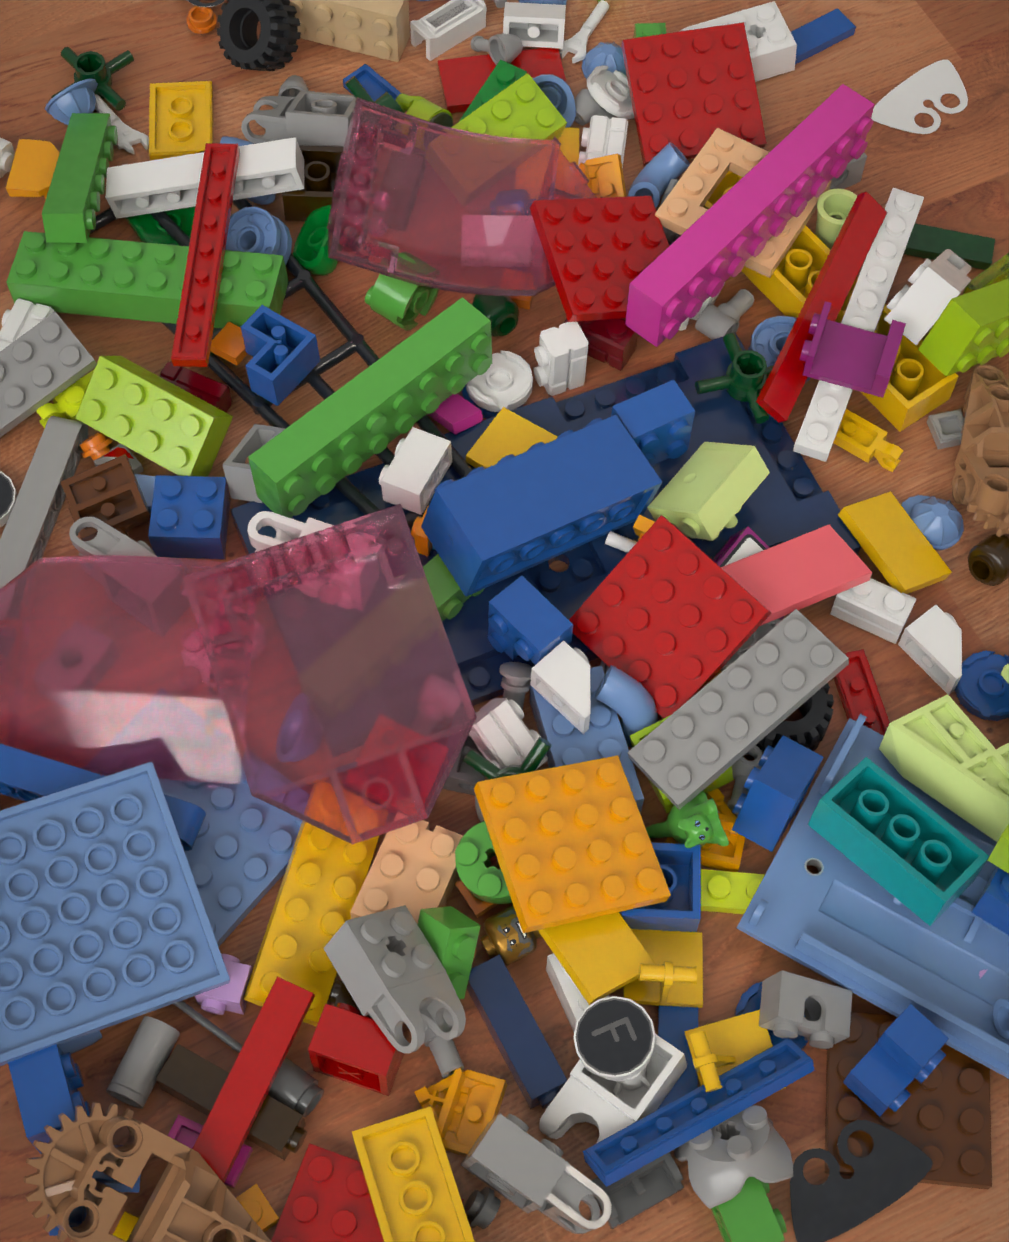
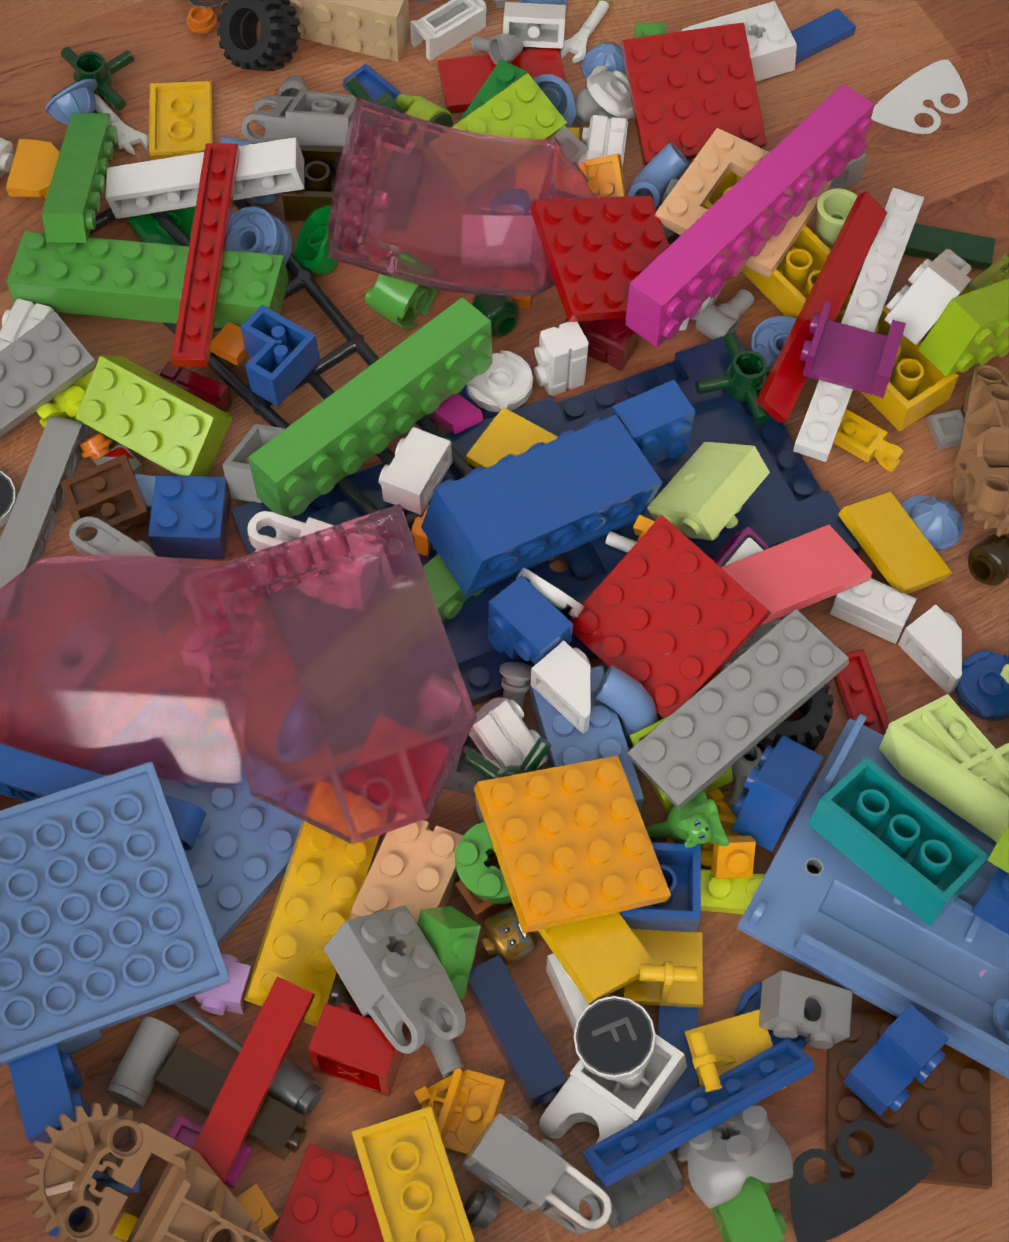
(552, 594): none -> white tile
(570, 144): none -> light grey plate
(735, 859): none -> light orange plate

